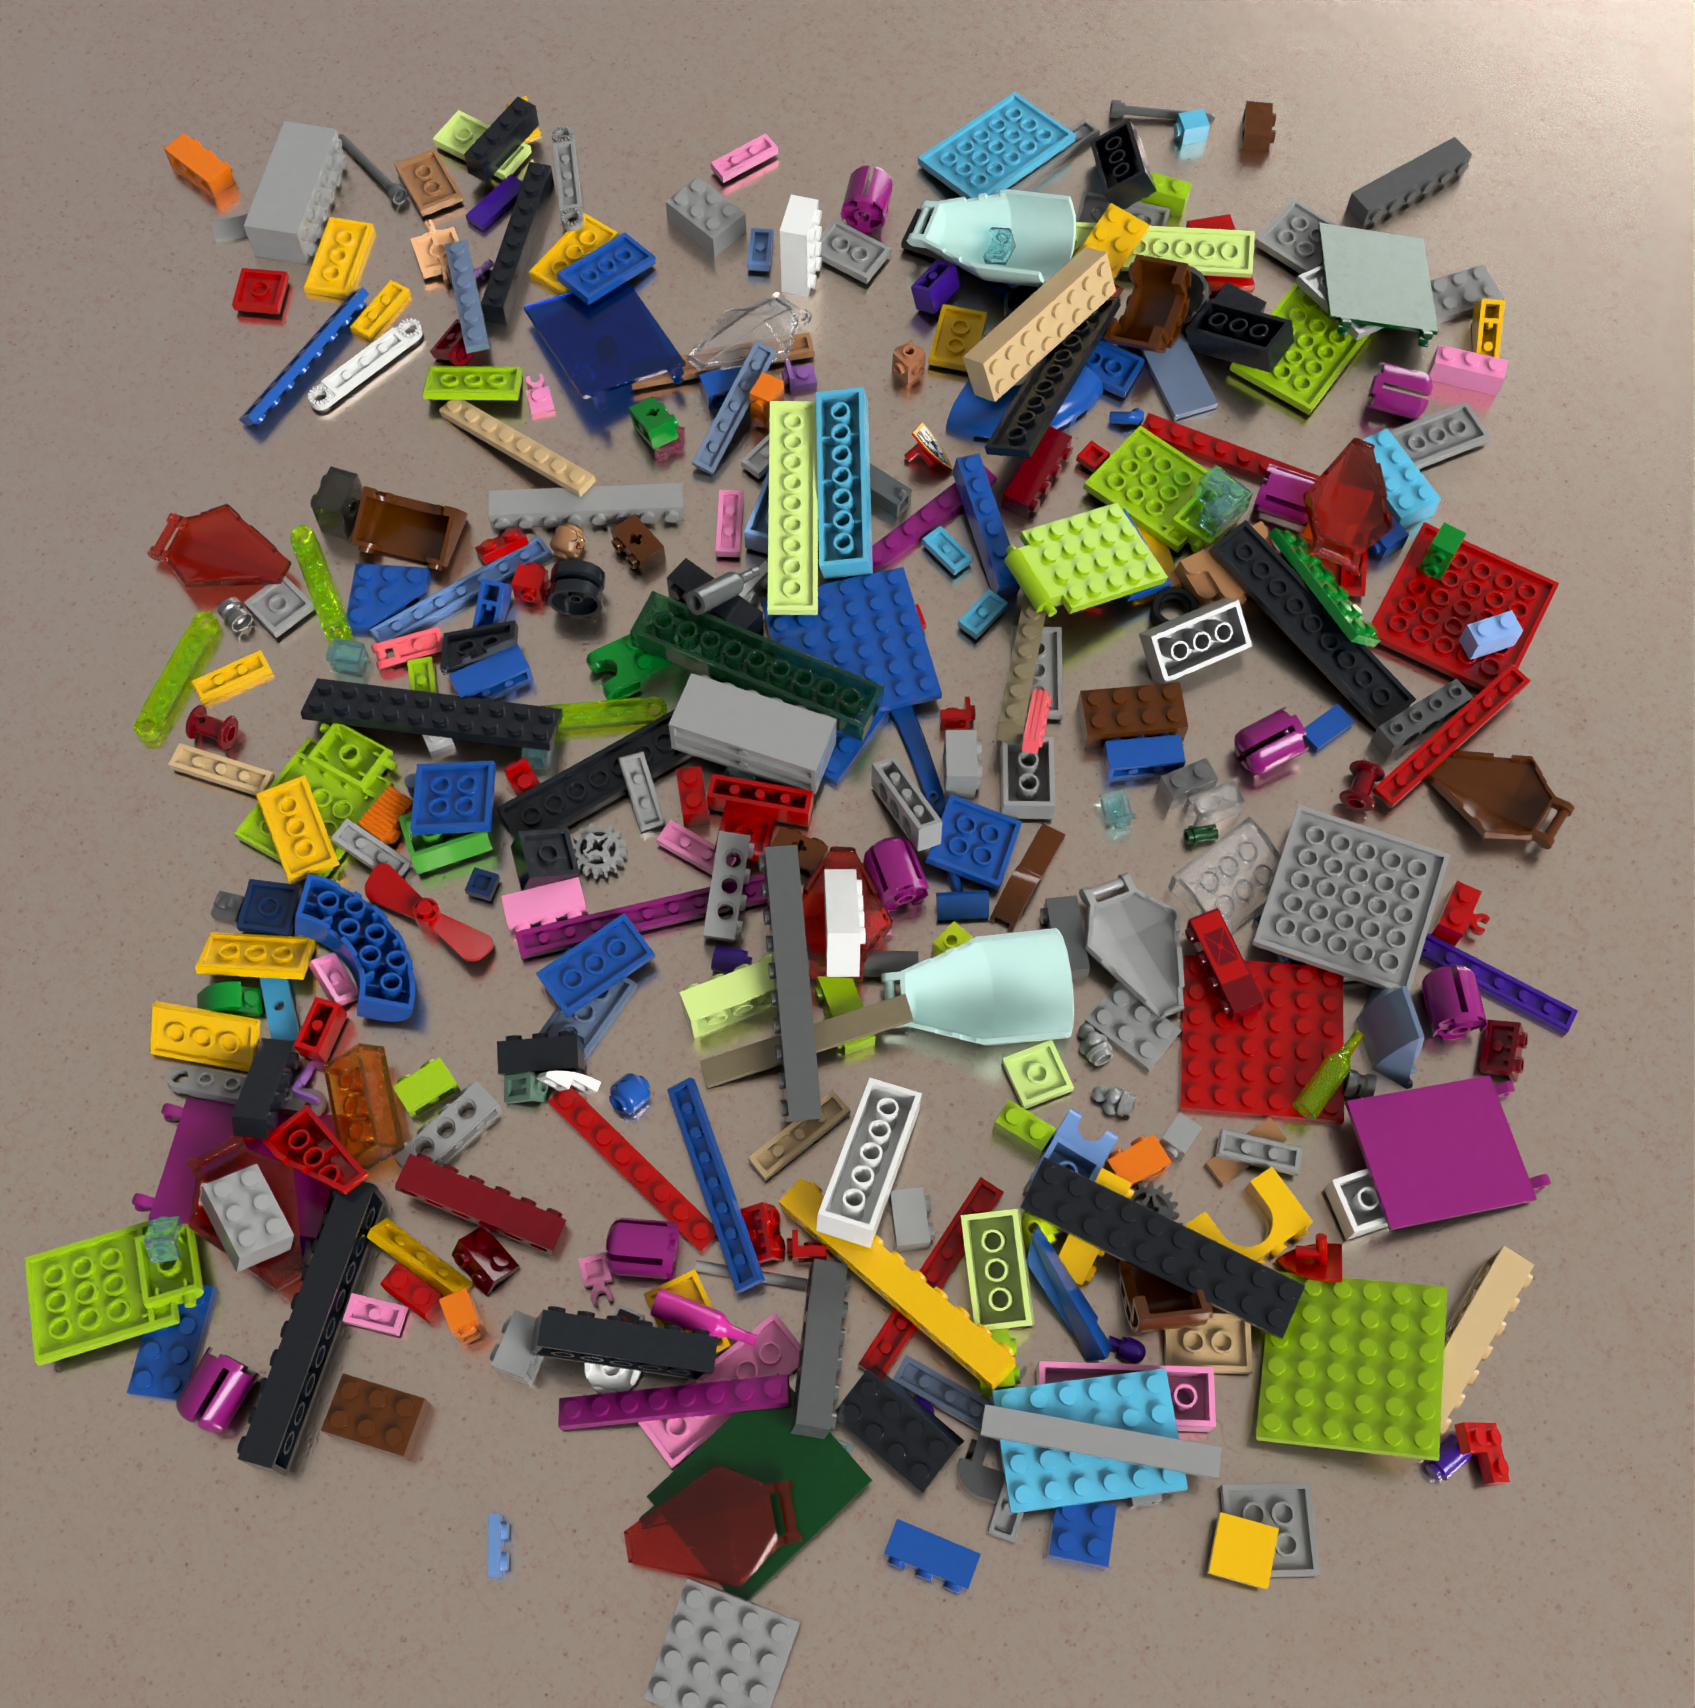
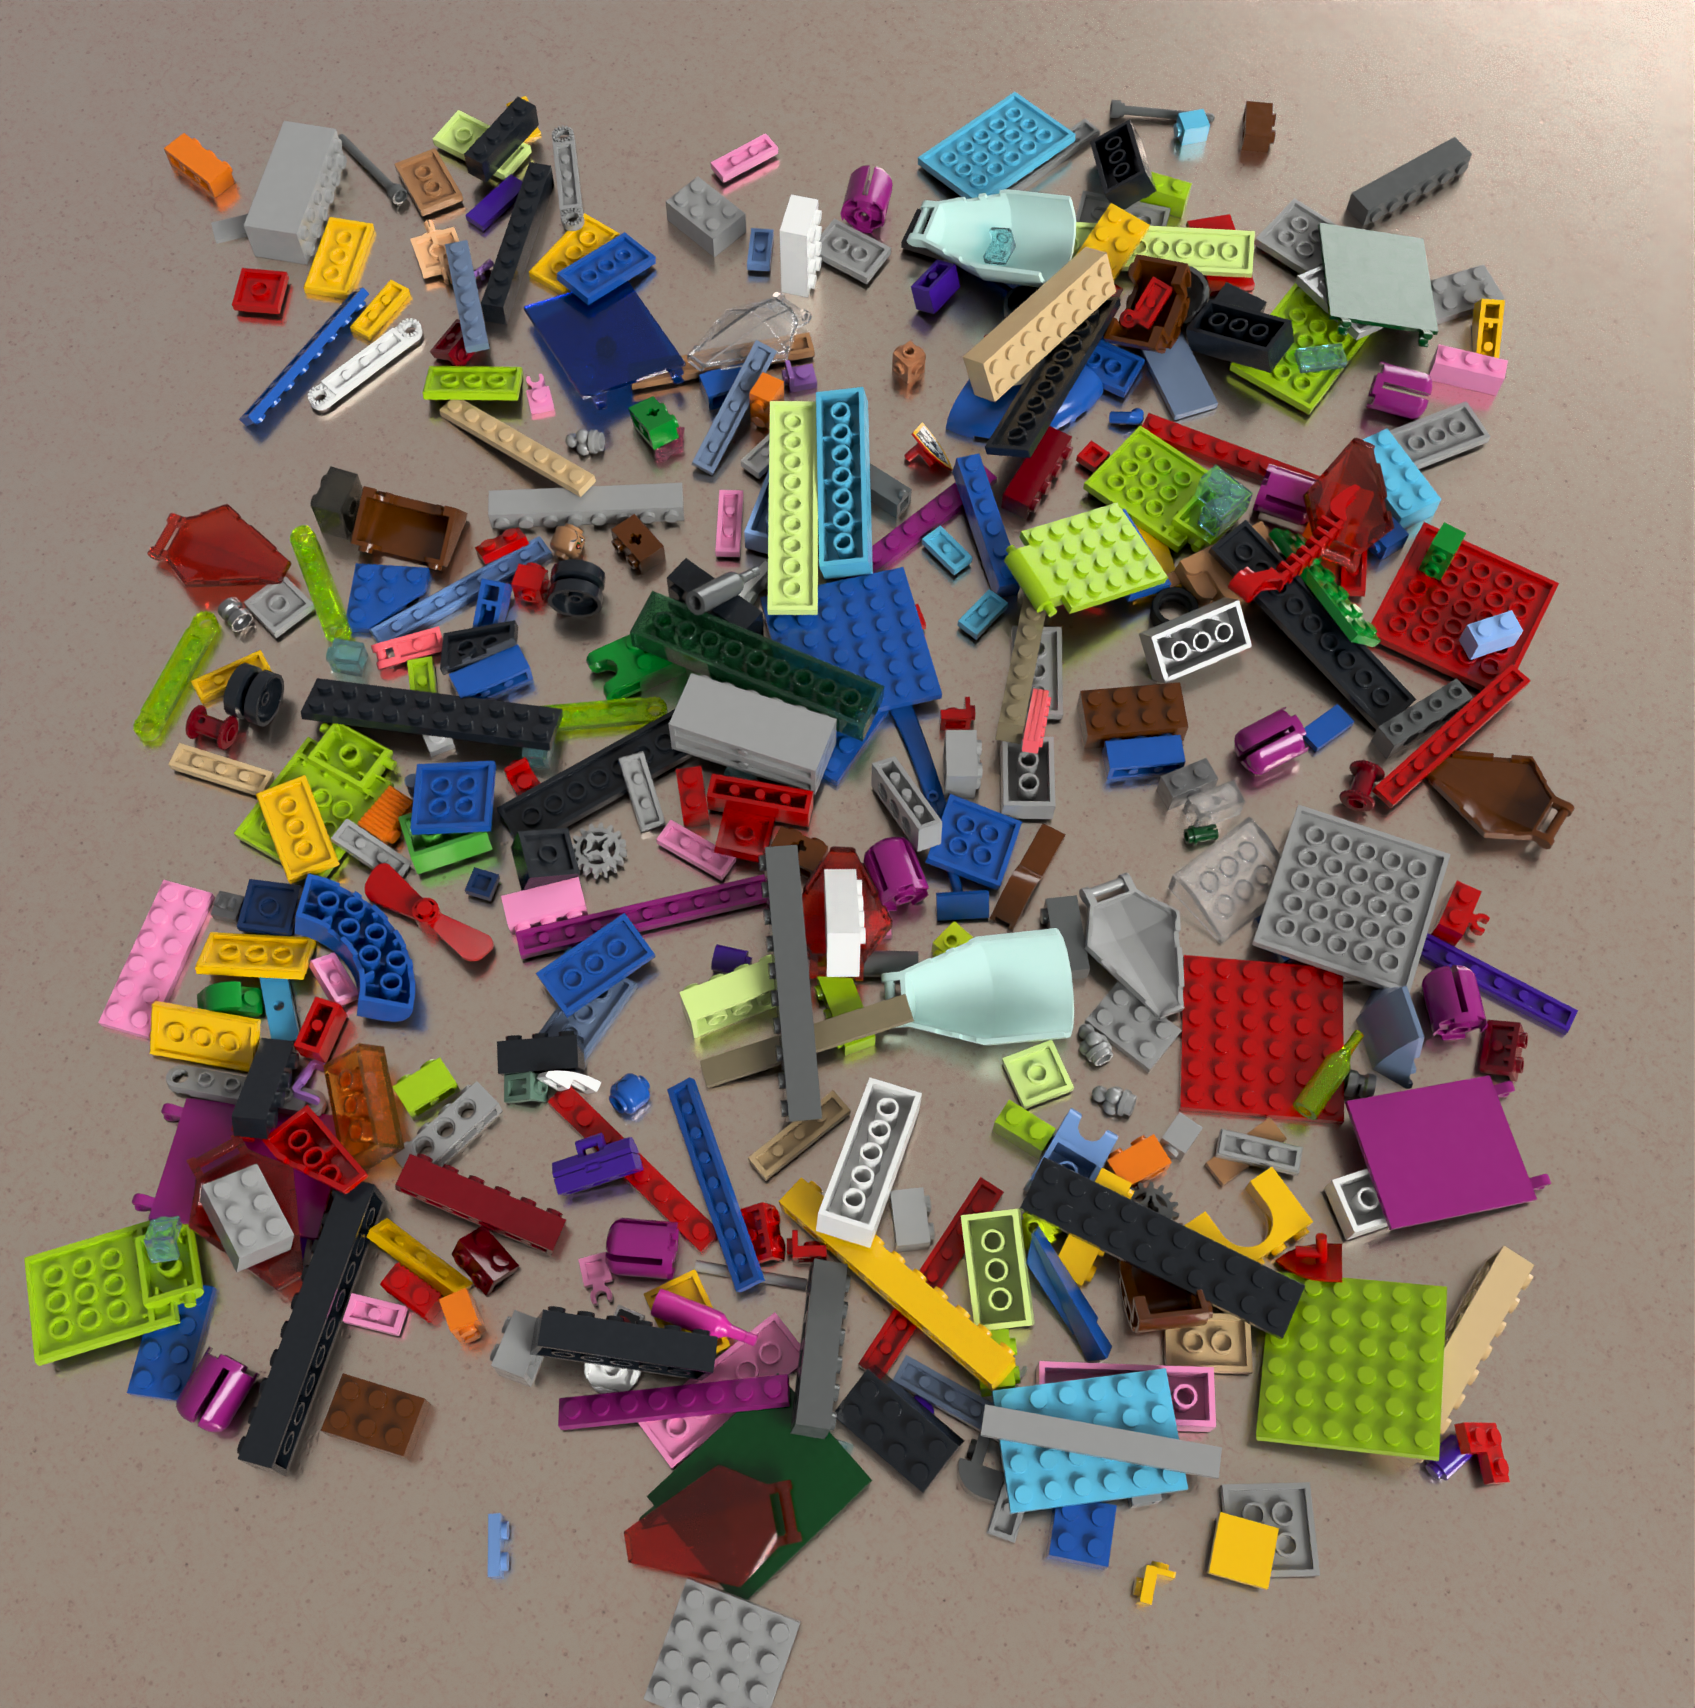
(156, 957): none -> bright pink plate
(253, 694): none -> black wheel
(586, 441): none -> light grey piece
(591, 1170): none -> dark purple piece
(727, 845): light grey brick -> none
(931, 1556): blue brick -> none
(956, 335): yellow plate -> none
(1116, 808): clear light blue bracket -> none
(1128, 1349): dark purple cylinder -> none
(1145, 1585): none -> yellow bracket
(1148, 305): none -> red hinge
(1224, 965): dark red brick -> none
(1249, 584): none -> red piece
(1320, 358): none -> clear light blue plate

